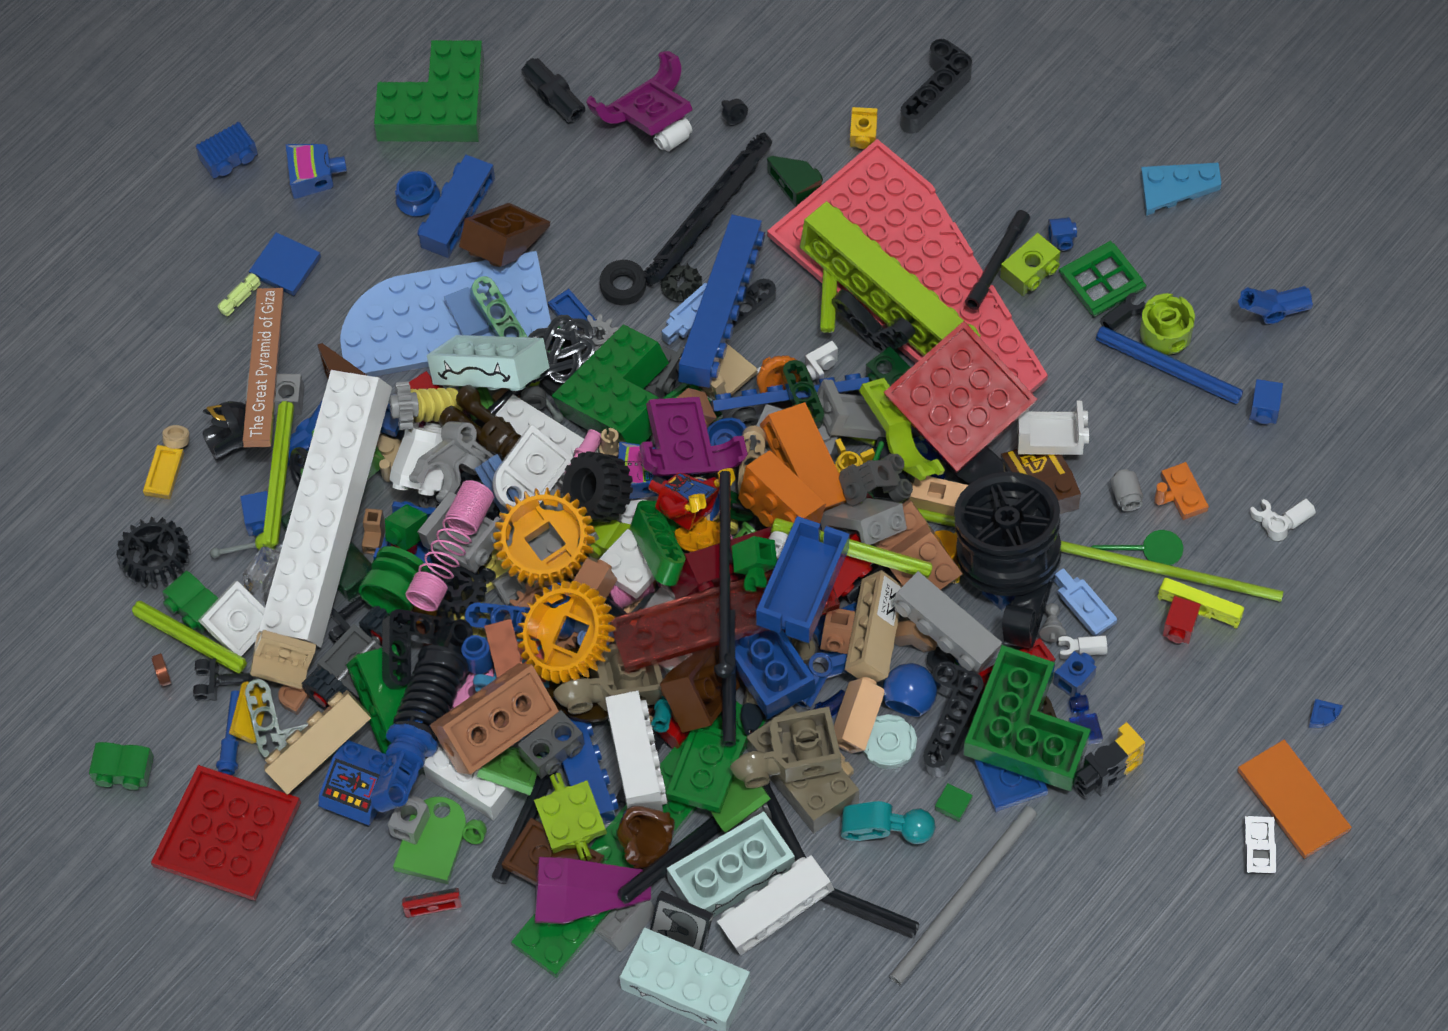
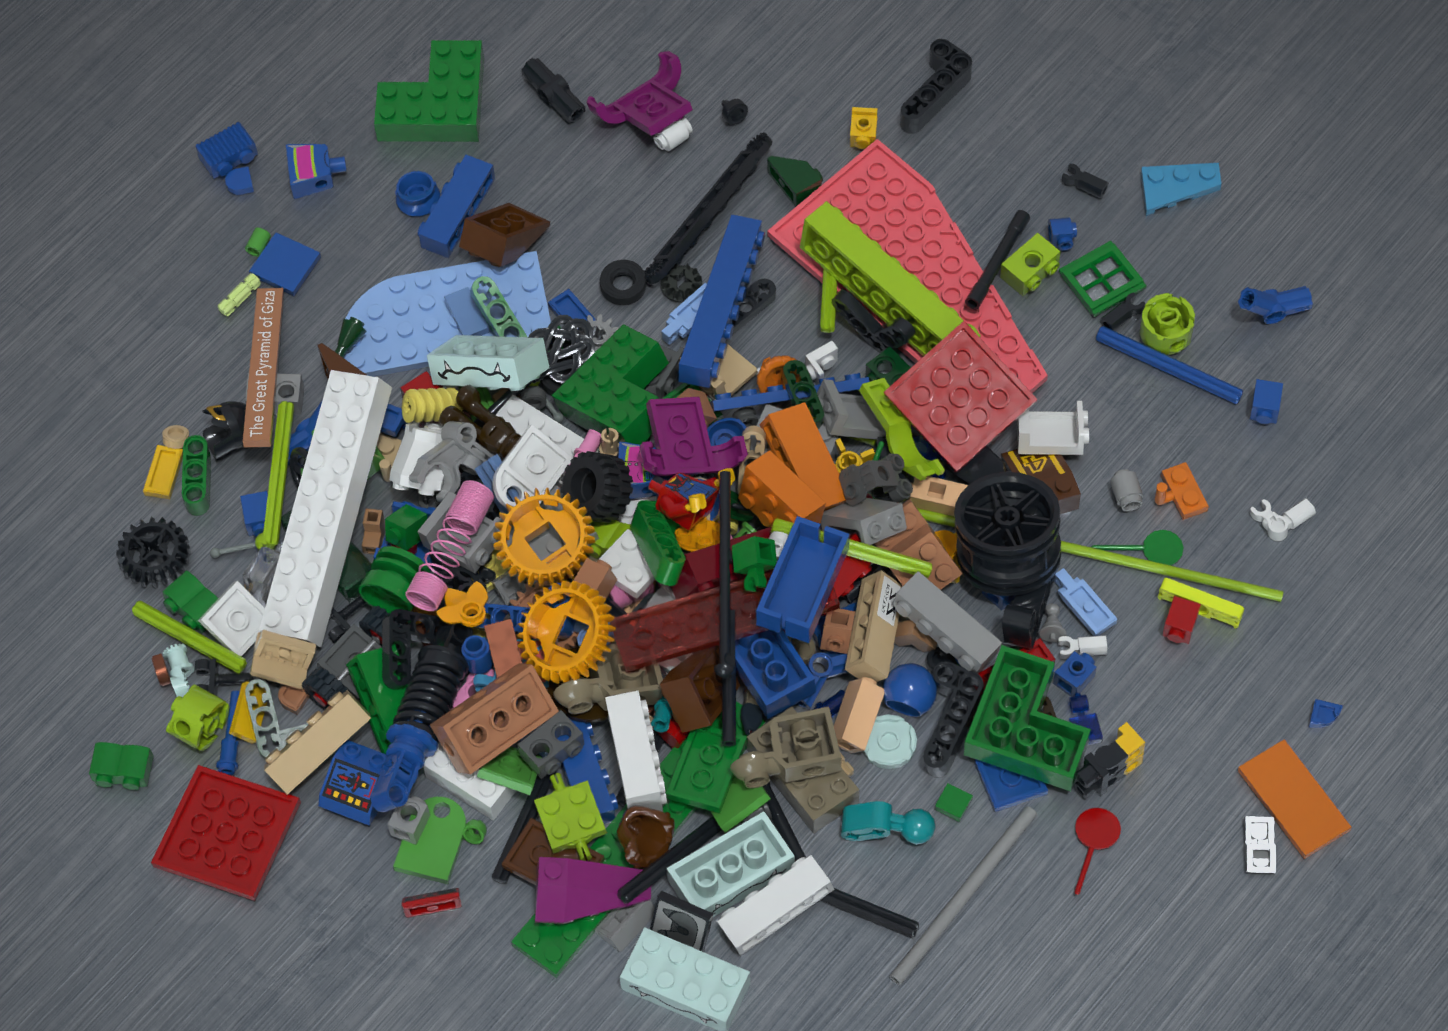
(179, 667): none -> light aqua connector
(196, 486): none -> green beam
(197, 717): none -> lime brick
(239, 181): none -> blue tile
(257, 241): none -> bright green hinge
(350, 333): none -> dark green cone
(404, 405): light grey gear -> none
(462, 604): none -> light orange plate
(1085, 181): none -> black bar
(1097, 830): none -> red piece

